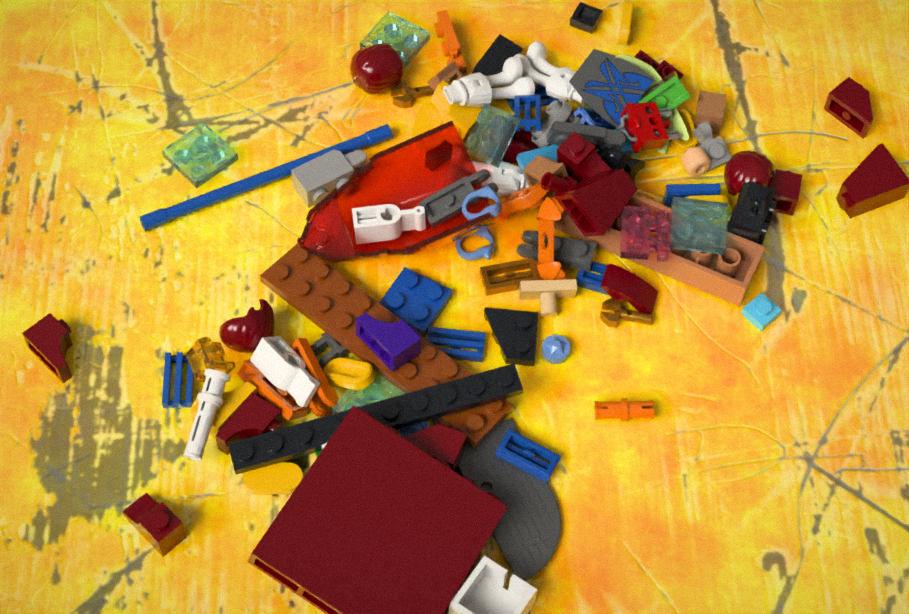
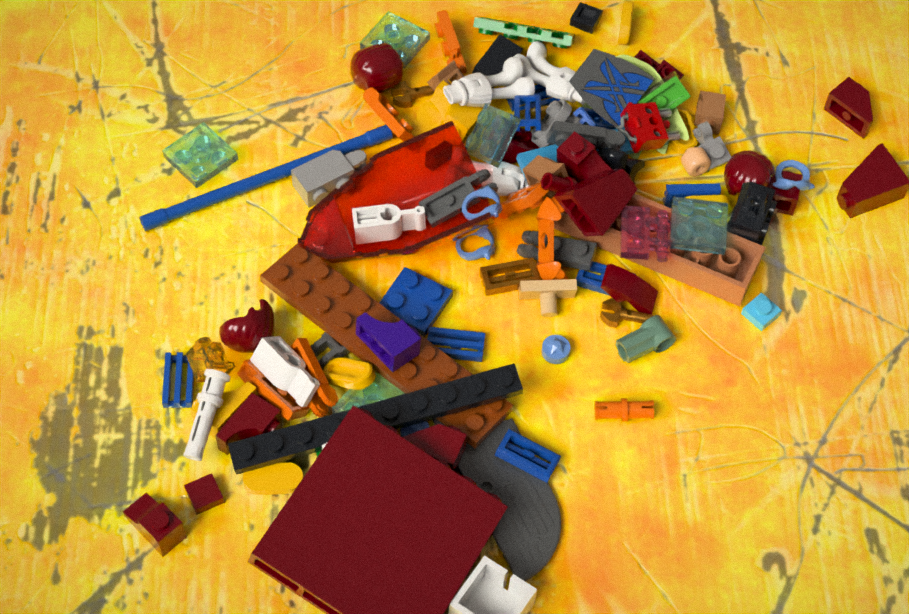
(49, 343): dark red arch -> none
(204, 494): none -> dark red tile
(388, 114): none -> orange hinge
(513, 30): none -> wing
(514, 333): black wing -> none
(652, 336): none -> sand green piece
(786, 184): none -> medium blue piece

